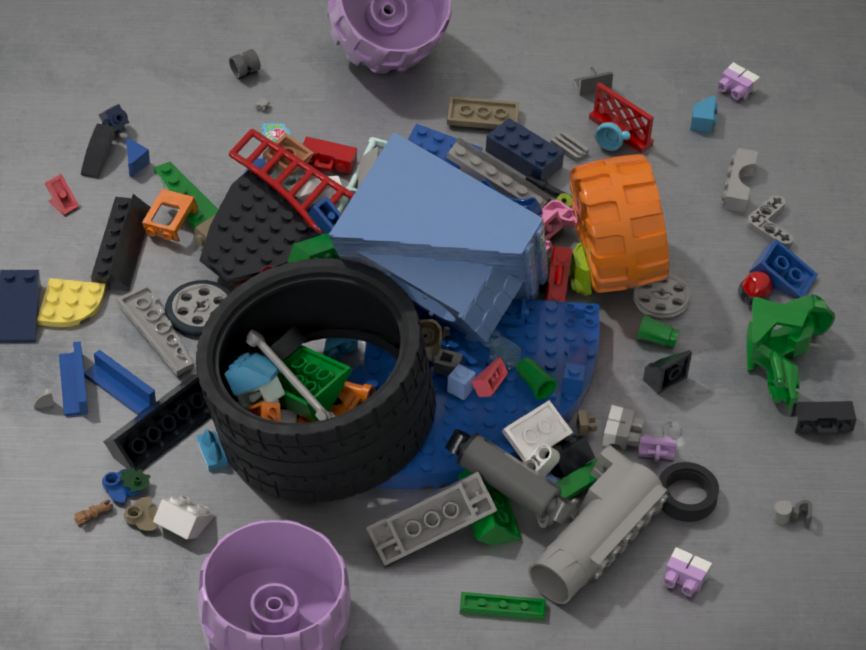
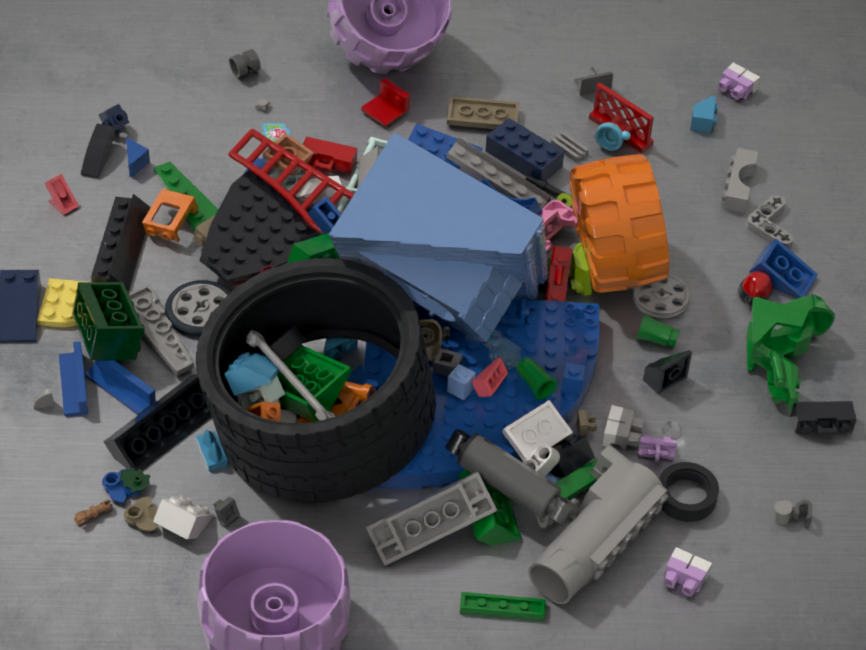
(107, 321): none -> dark green brick
(226, 510): none -> dark grey tile
(388, 105): none -> red bracket

